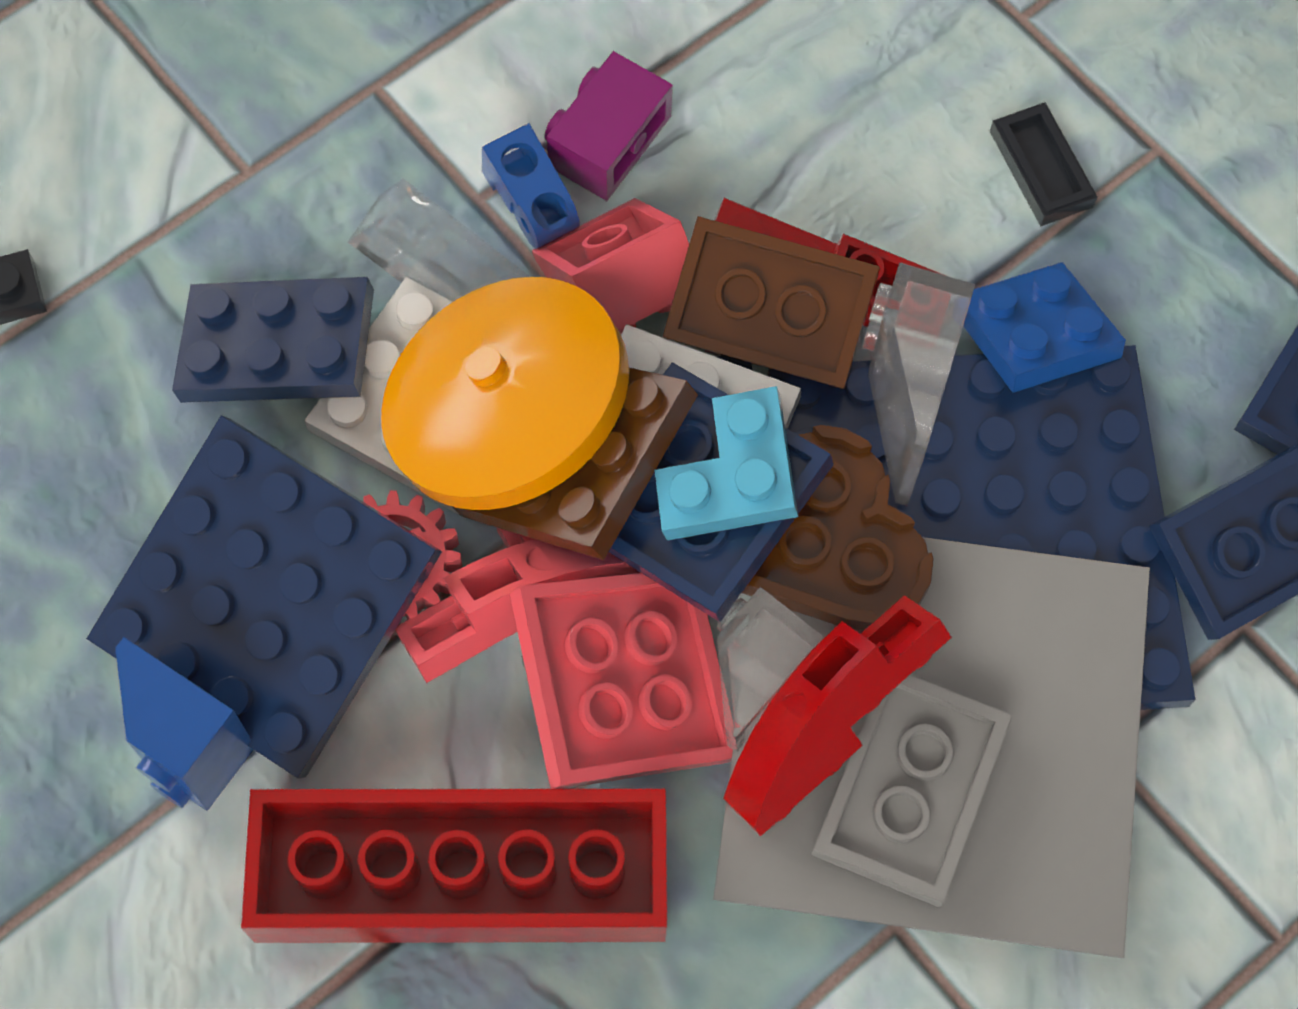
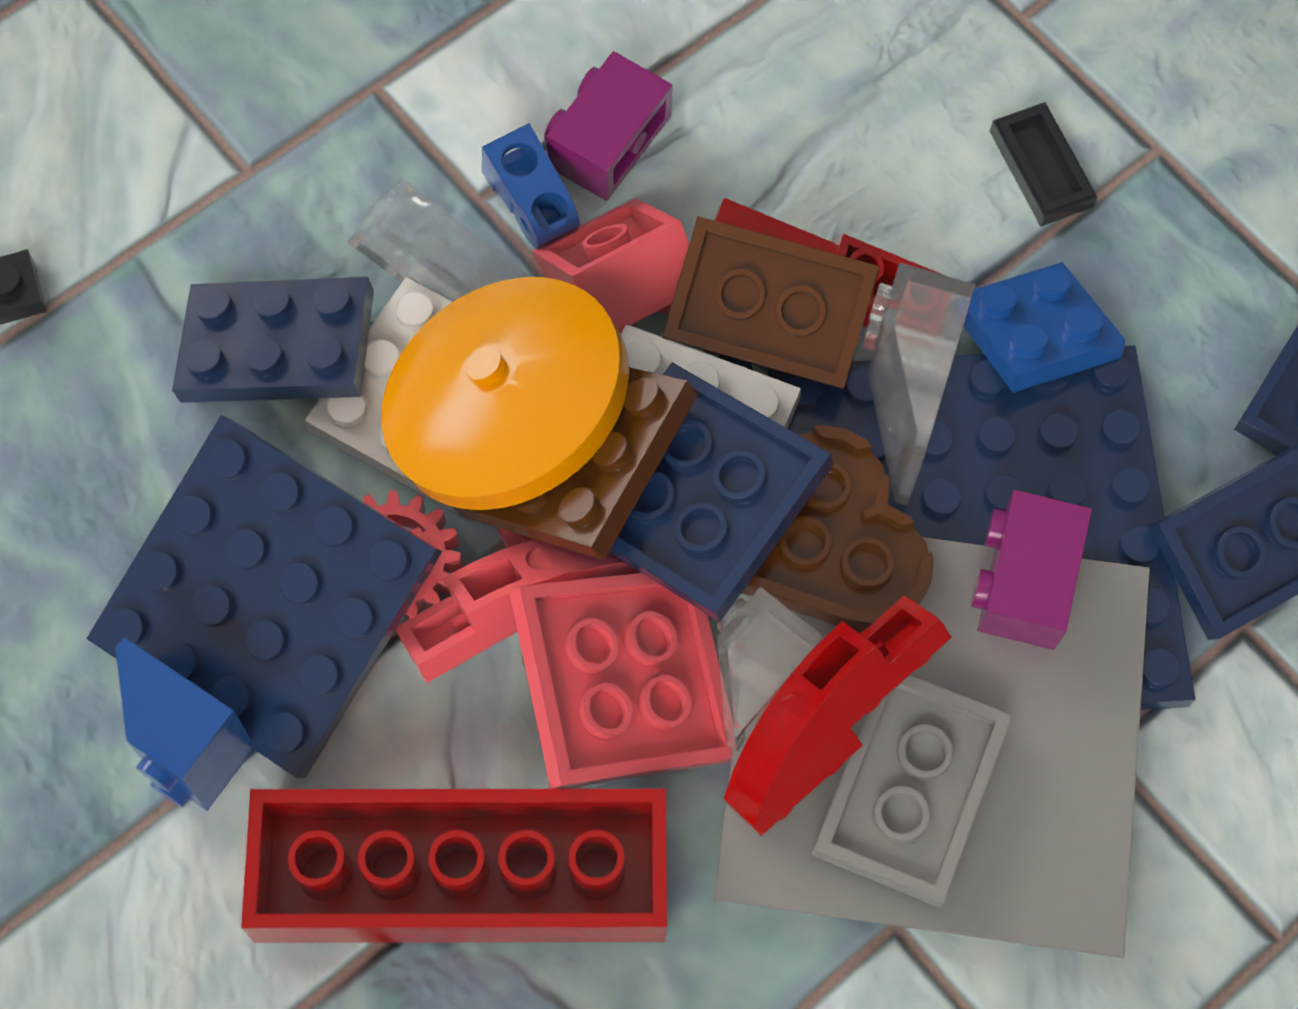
(741, 487): medium azure plate -> none
(1032, 569): none -> magenta brick

